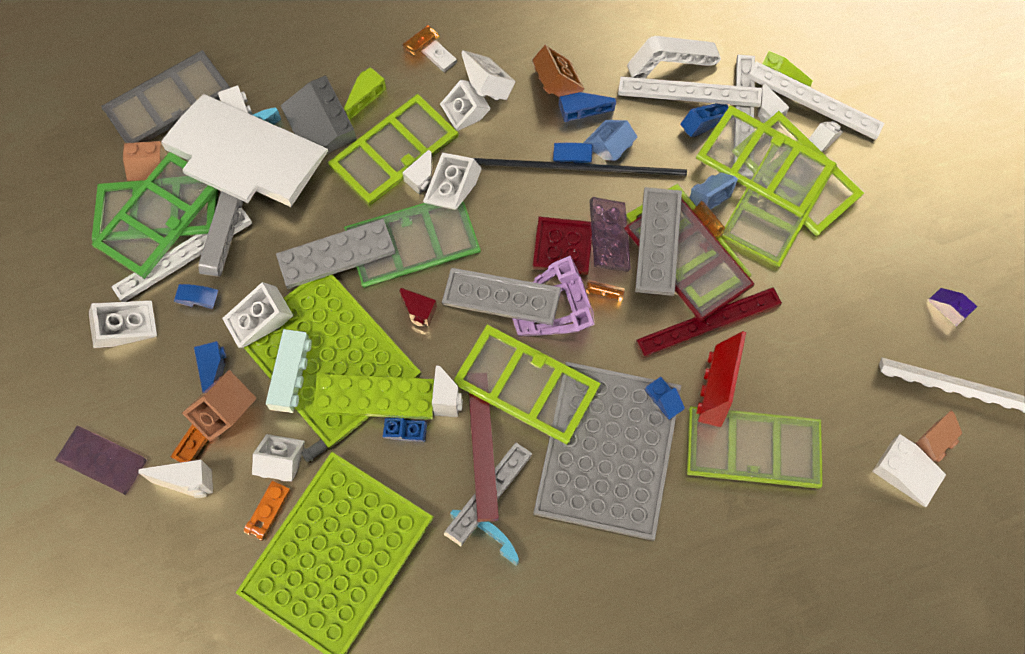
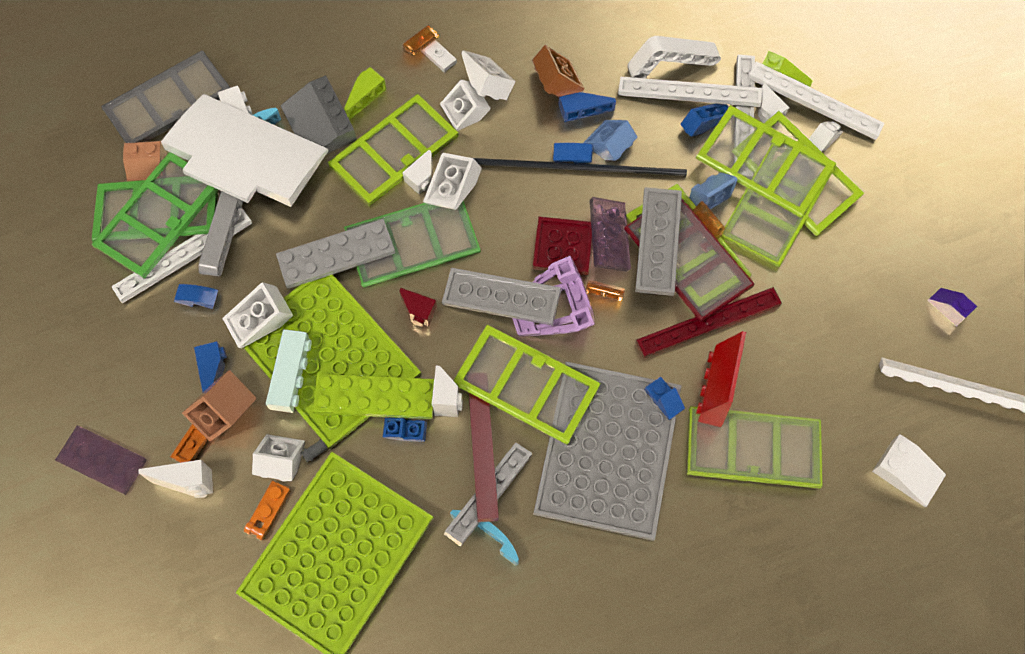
(121, 323): white slope -> none
(940, 437): nougat slope -> none

